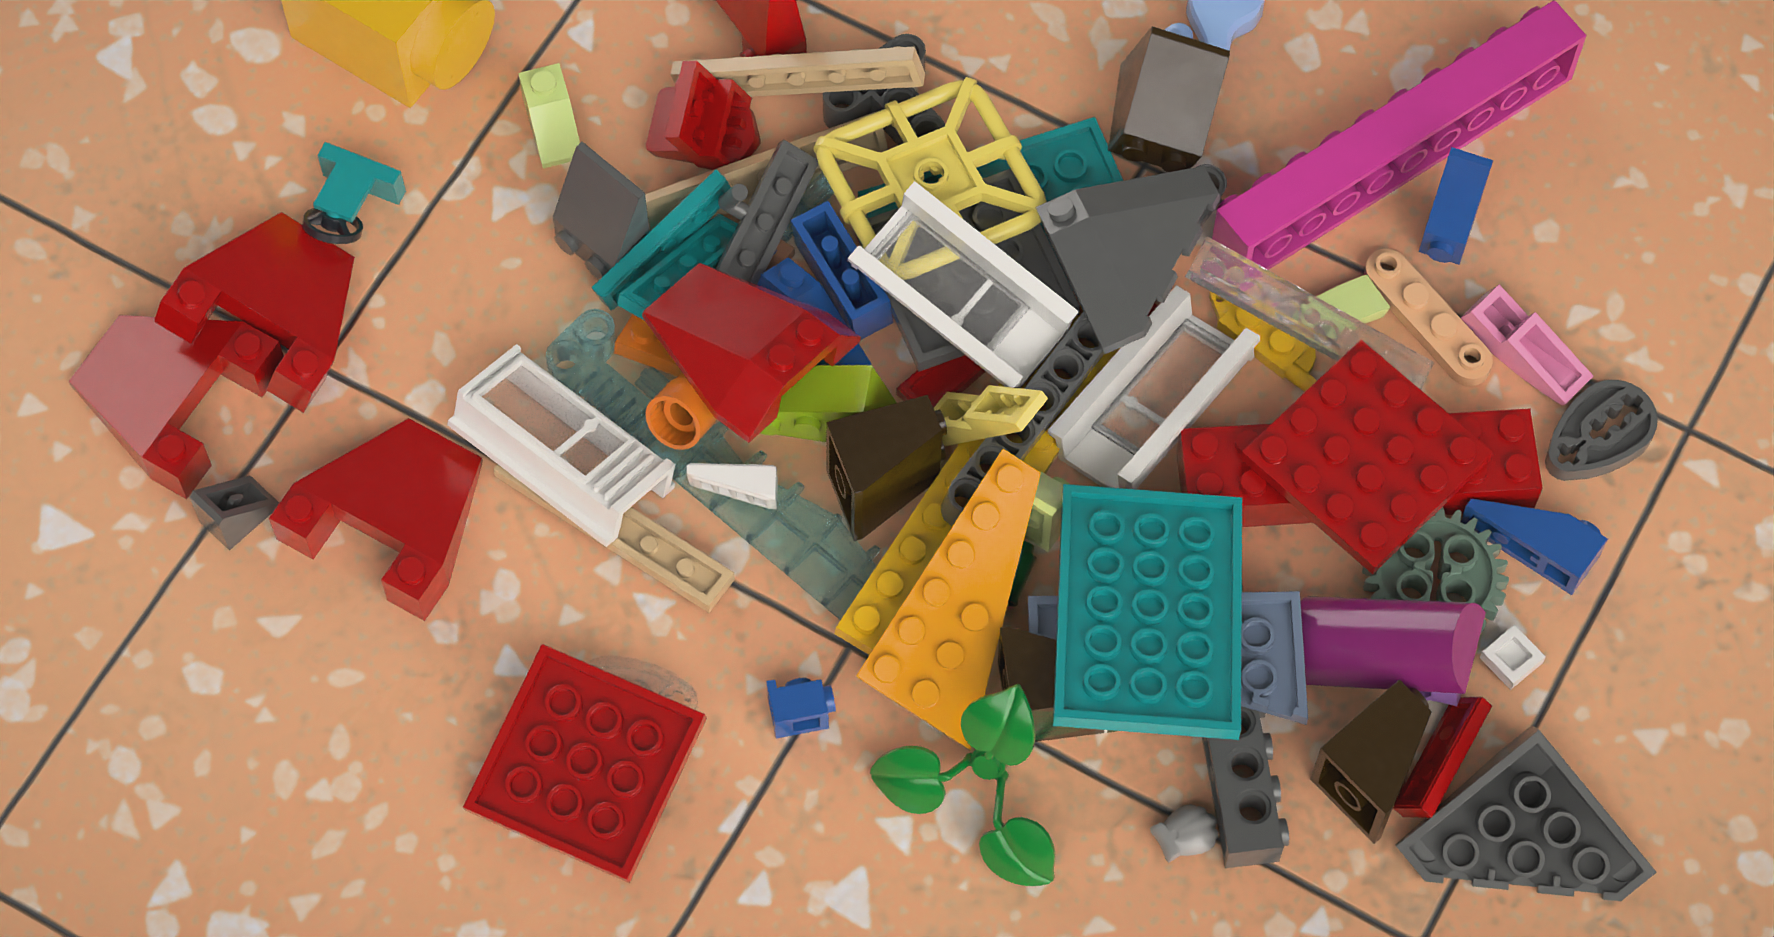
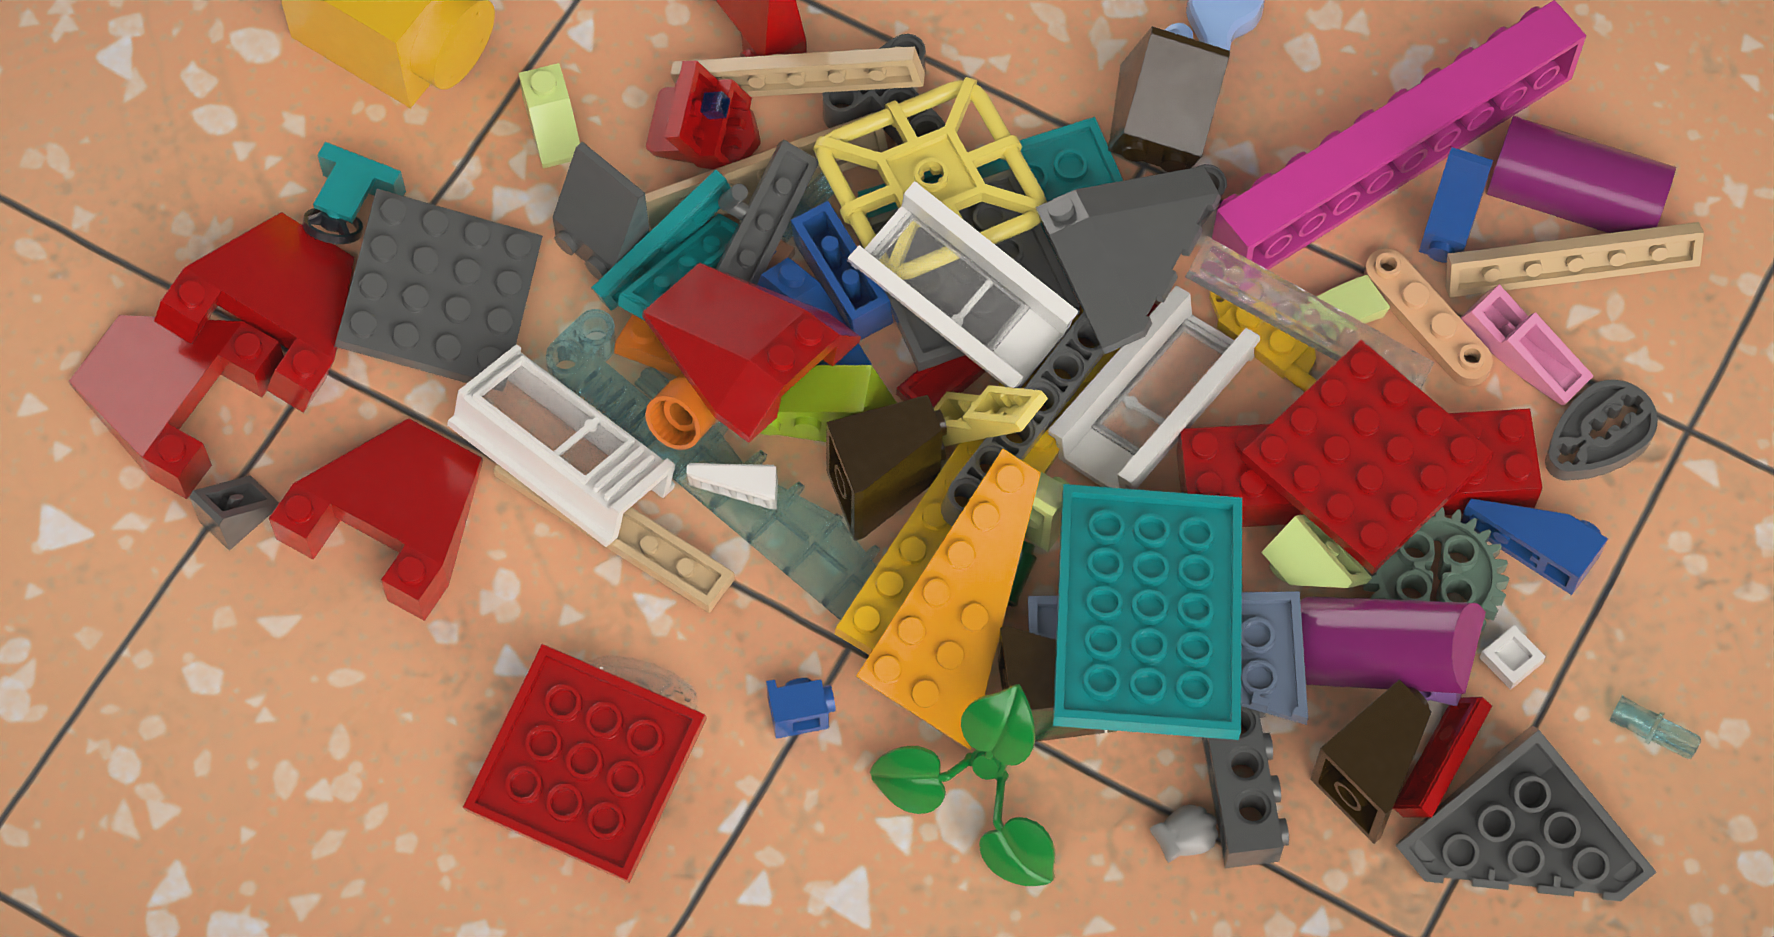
(437, 288): none -> dark grey plate
(715, 105): none -> clear blue piece
(1311, 558): none -> yellowish green slope
(1574, 259): none -> tan plate
(1580, 179): none -> magenta brick
(1655, 728): none -> clear light blue axle

